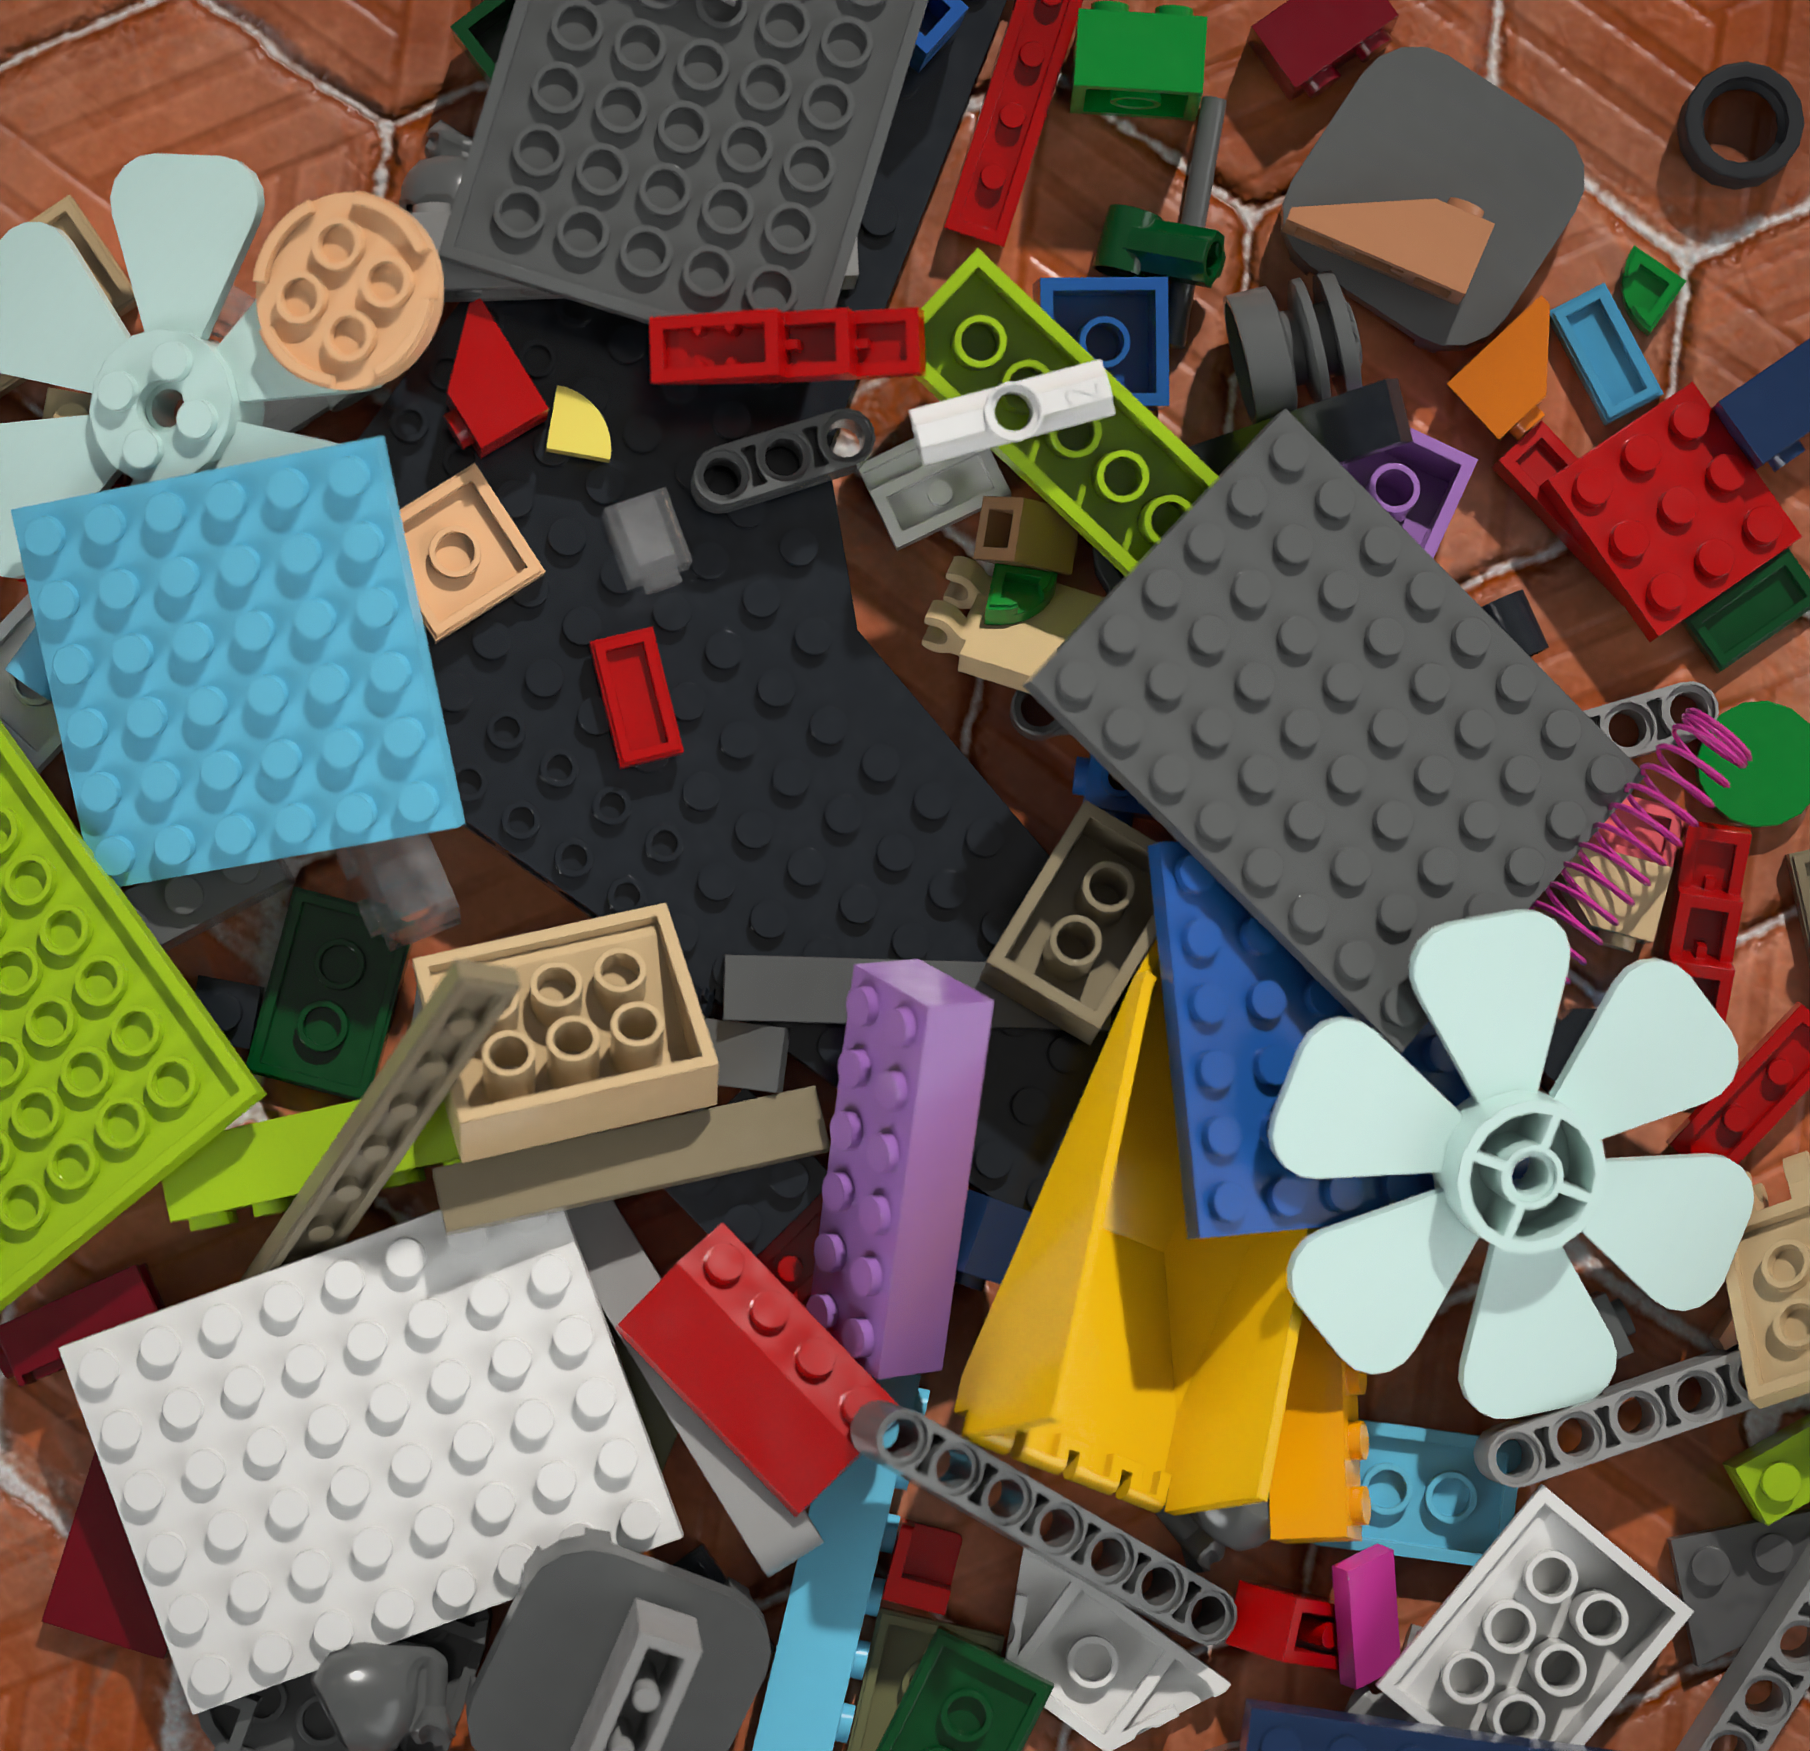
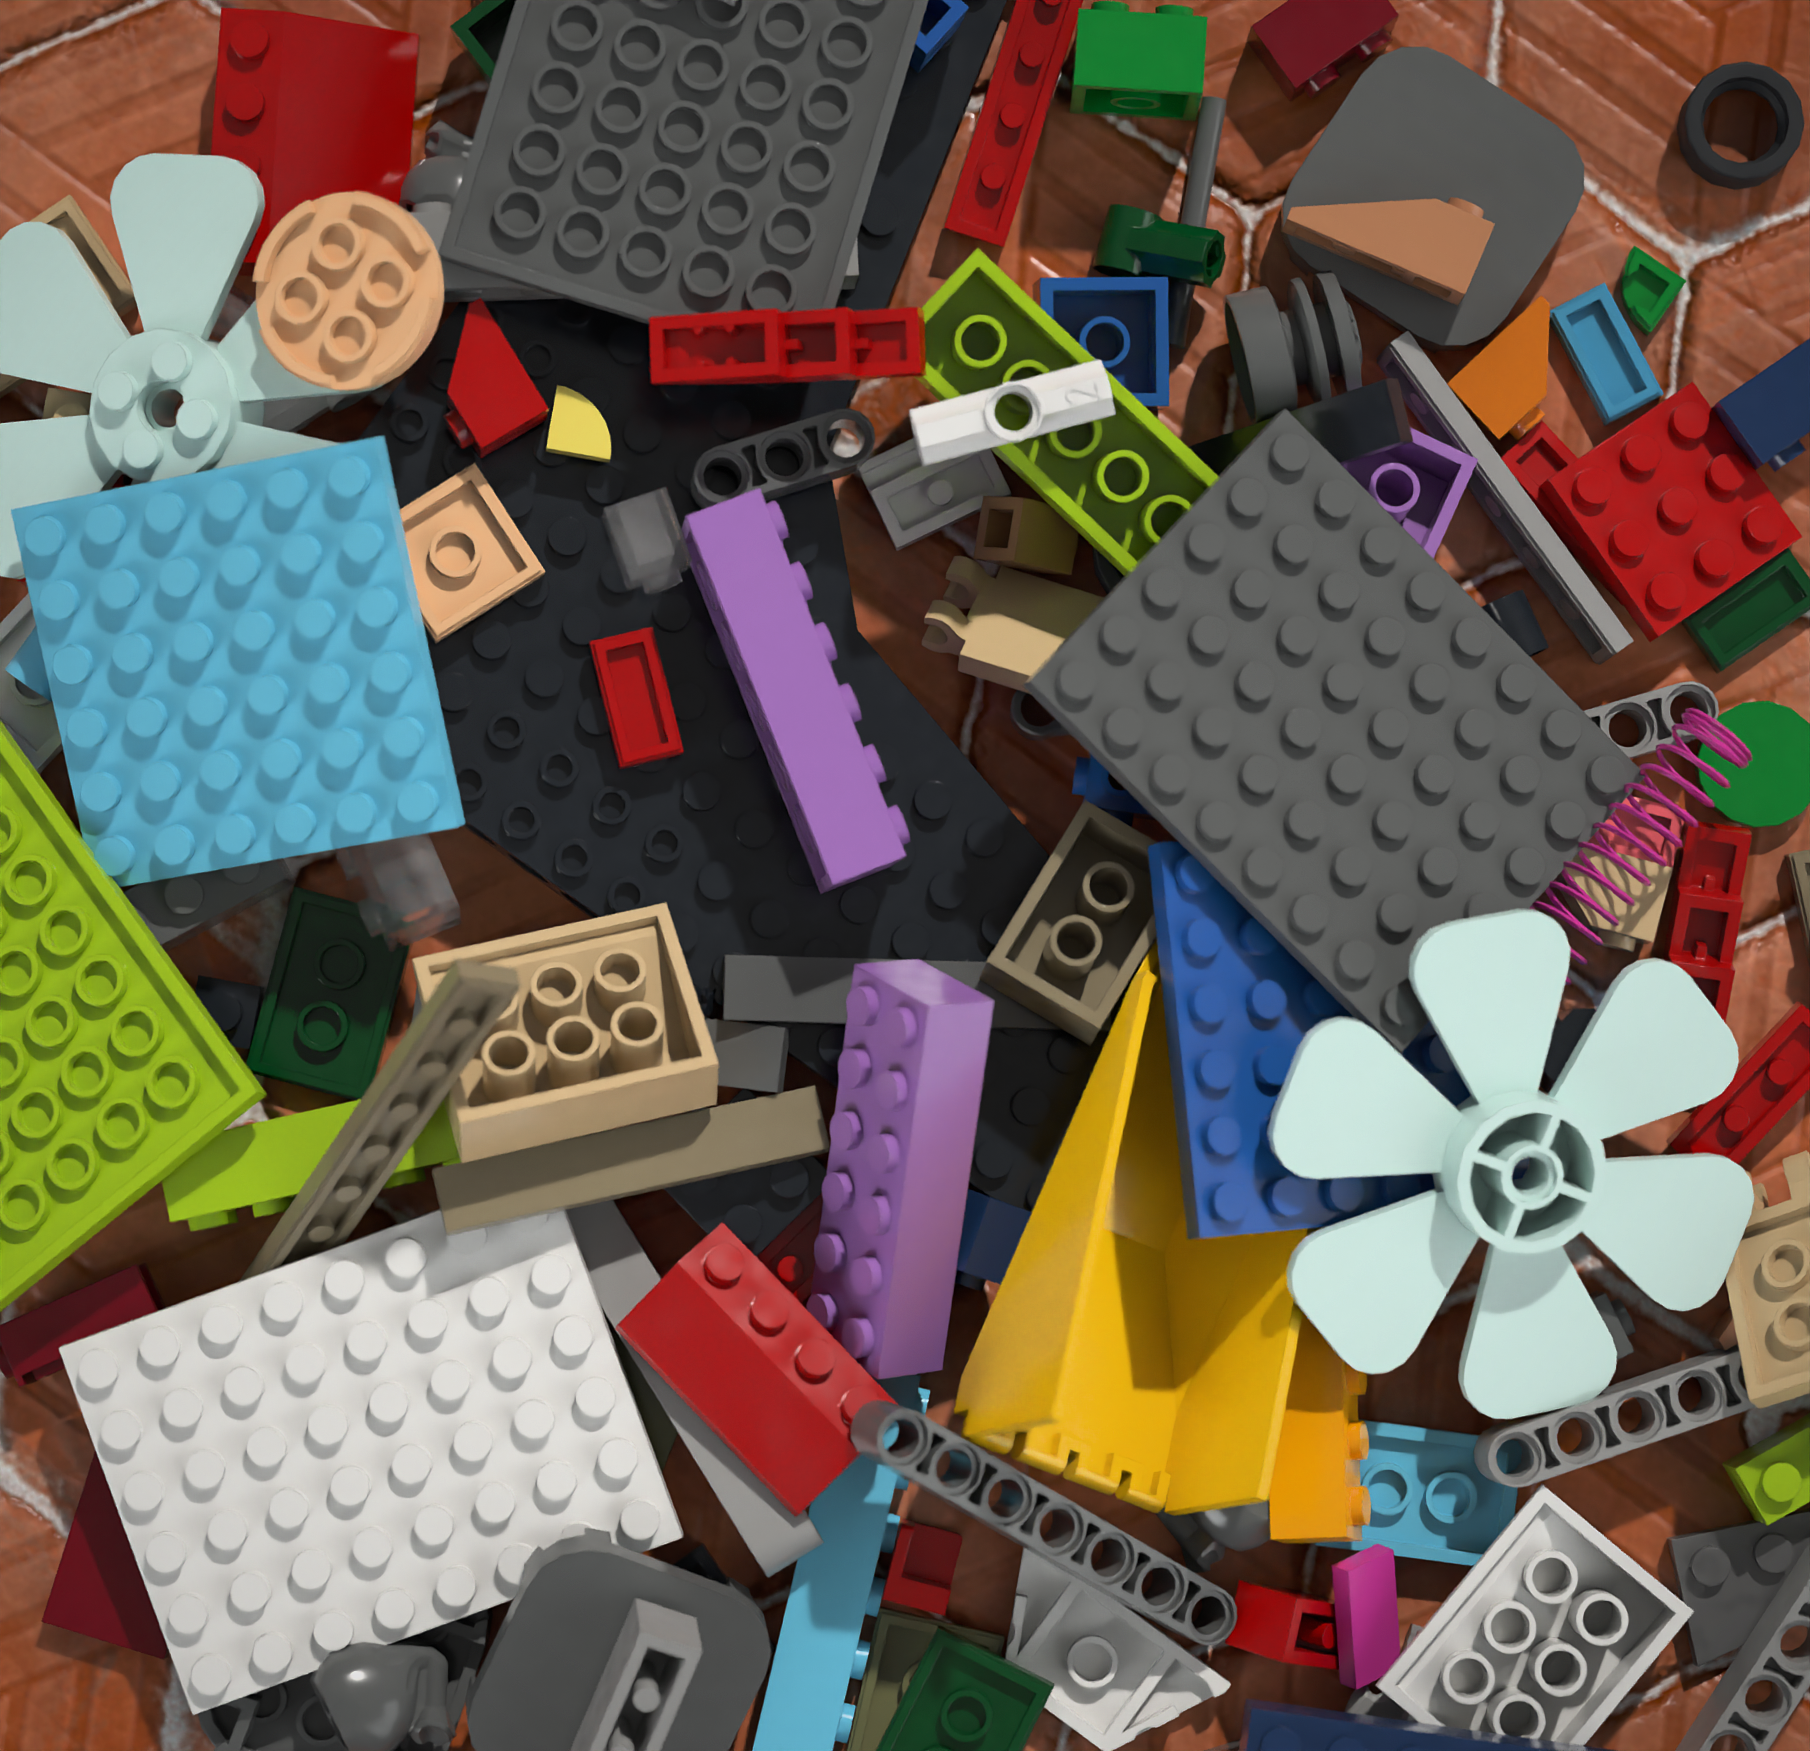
(313, 108): none -> red slope
(792, 691): none -> medium lavender brick
(1018, 594): green tile -> none
(1506, 501): none -> light grey tile

